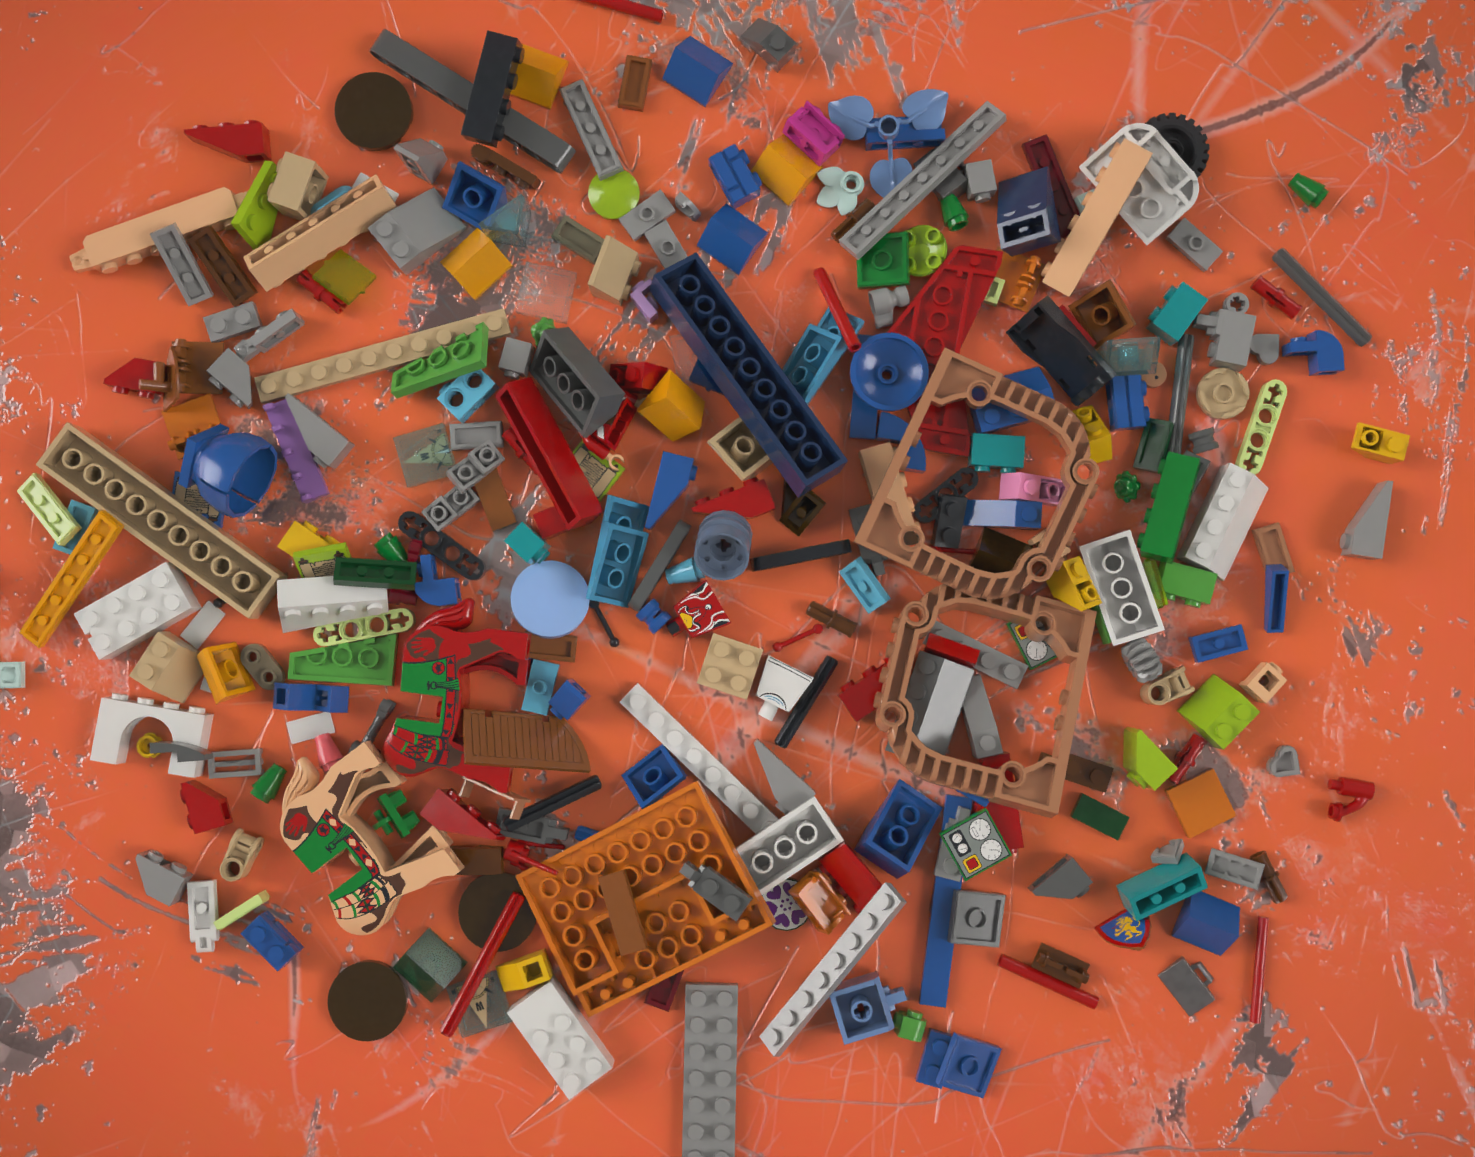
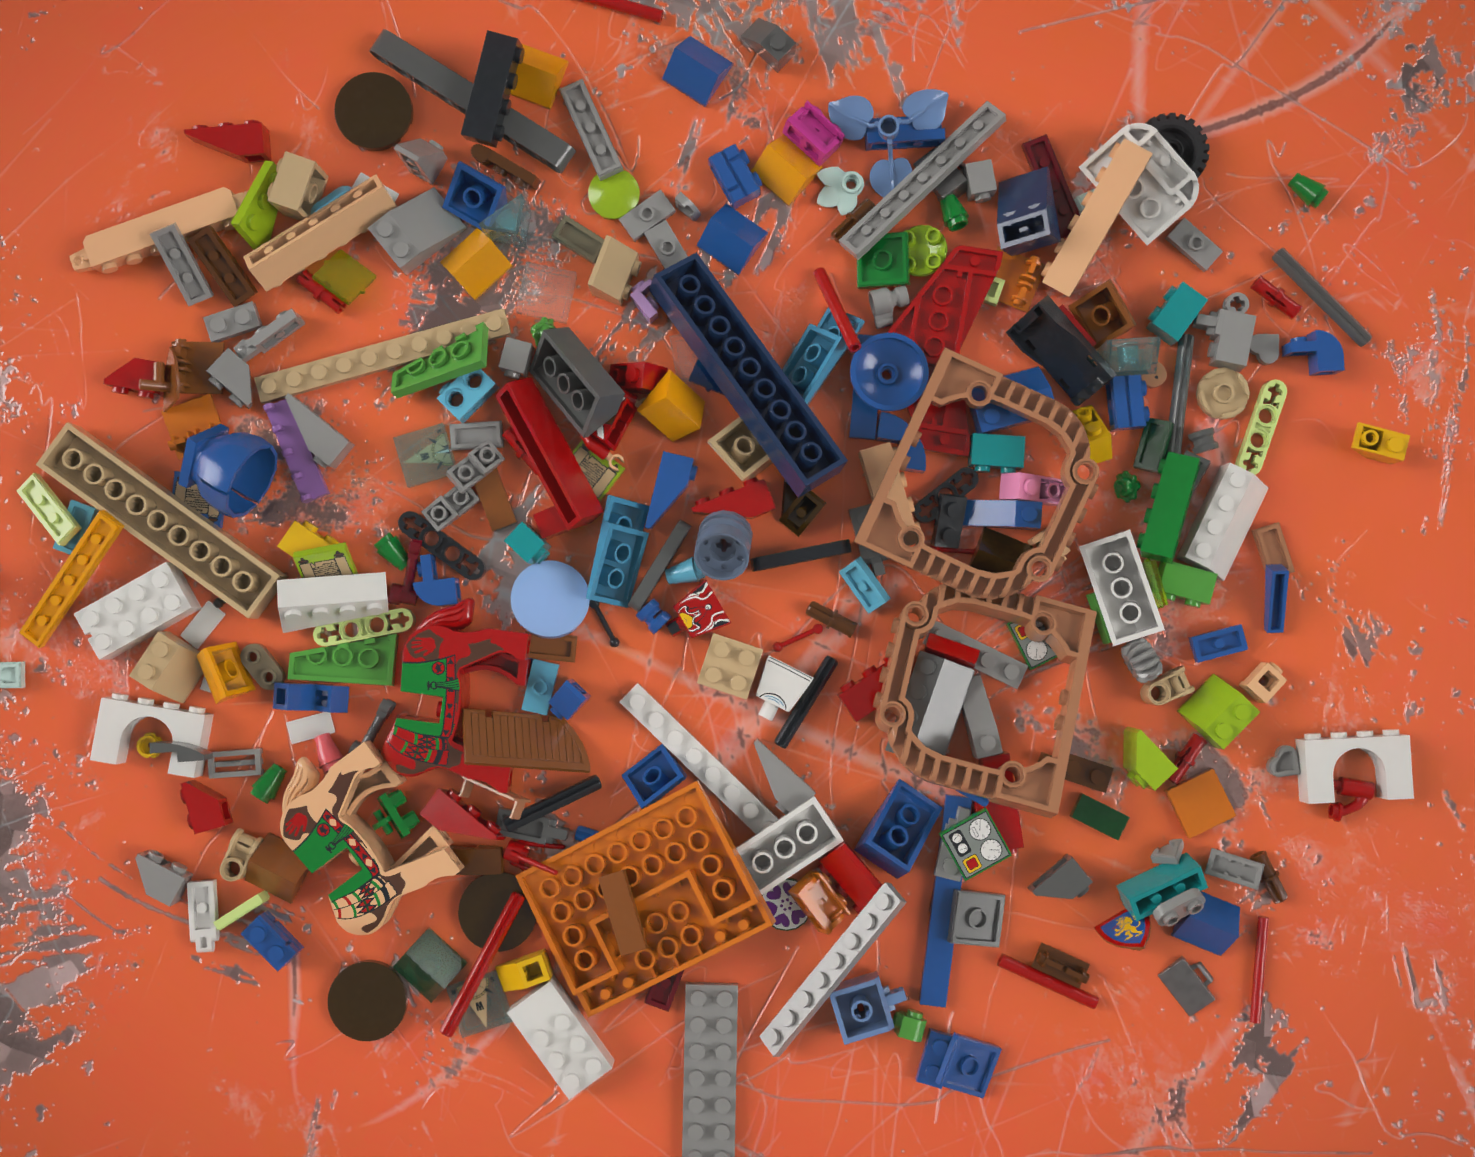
(276, 868): none -> dark orange slope
(375, 573): dark green plate -> none
(635, 83): dark orange tile -> none
(717, 889): dark grey hinge -> none
(1074, 585): yellow slope -> none
(1174, 909): none -> light grey plate
(1367, 530): light grey slope -> none
(1388, 752): none -> white arch

